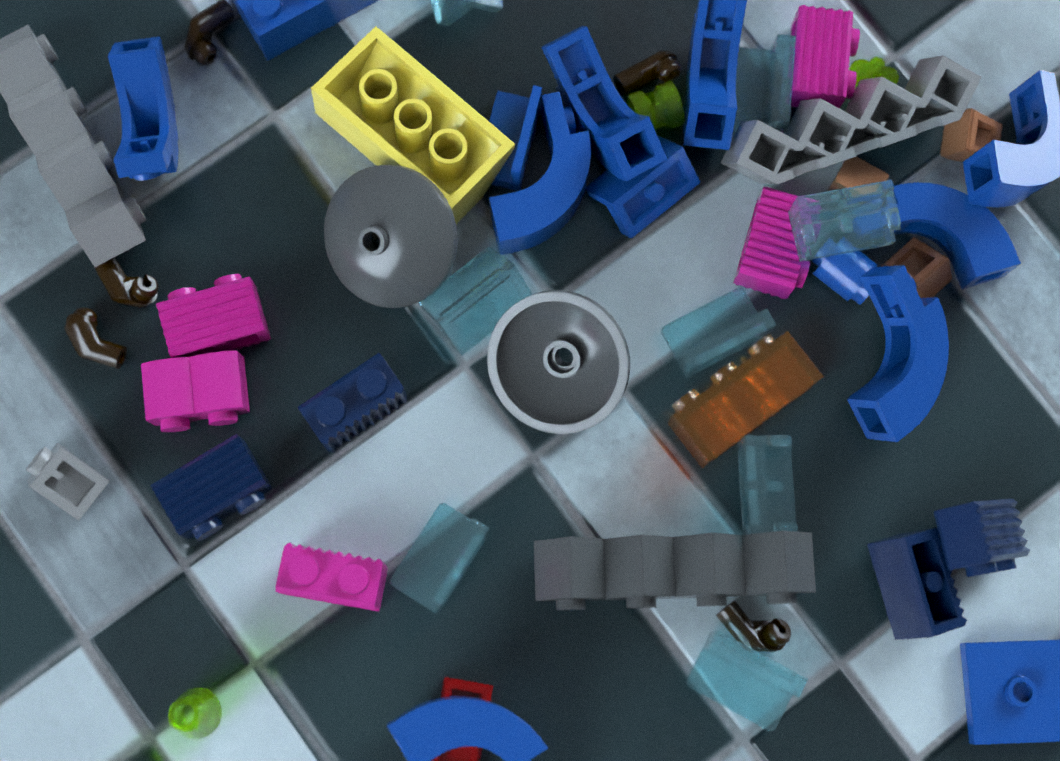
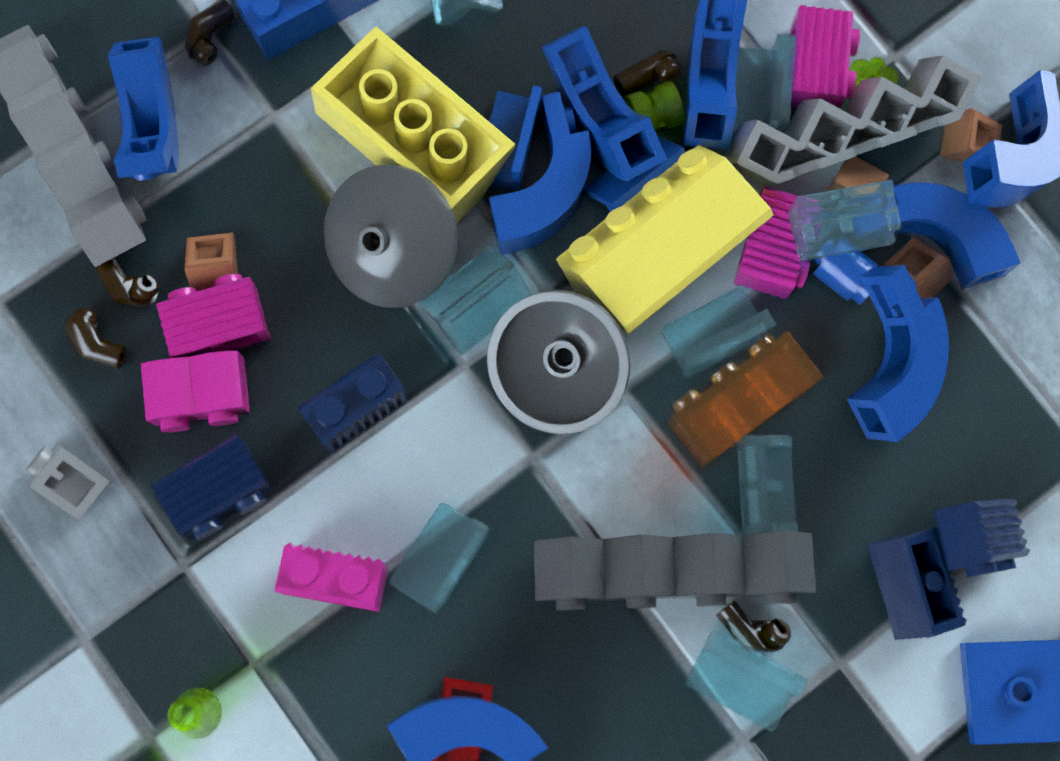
(209, 259): none -> nougat slope
(664, 237): none -> light yellow slope

